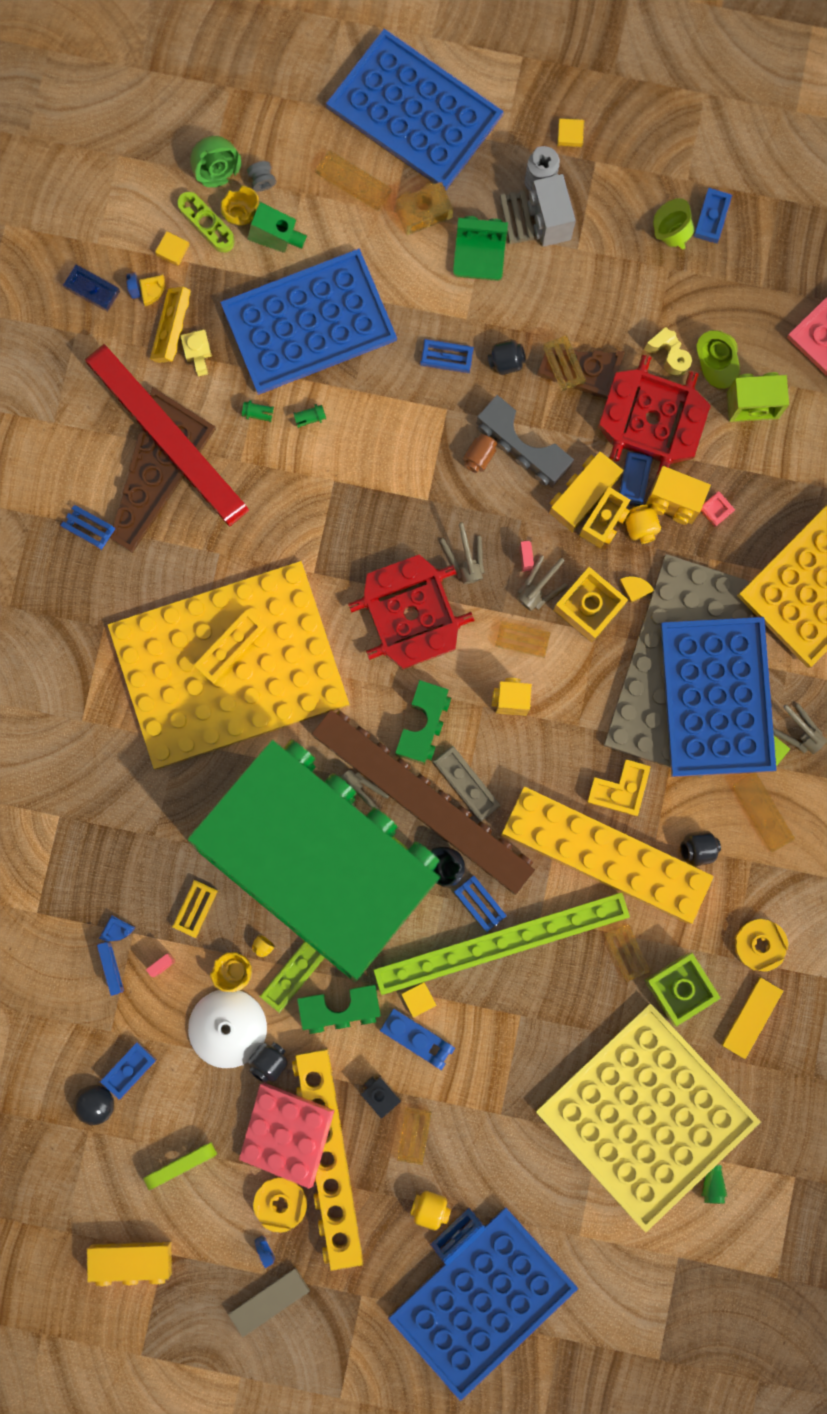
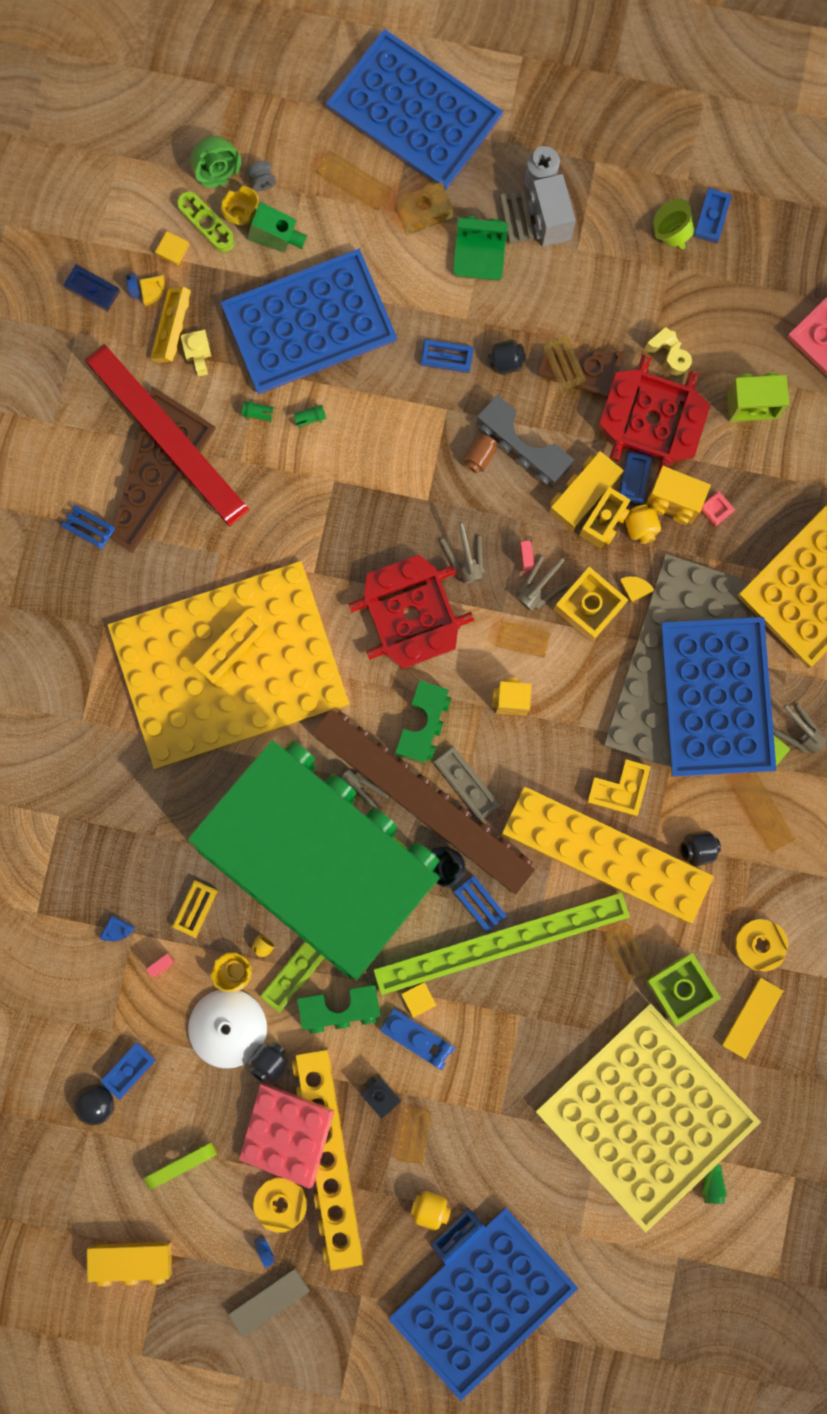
(110, 968): blue tile -> none
(570, 132): yellow tile -> none
(718, 358): lime piece -> none

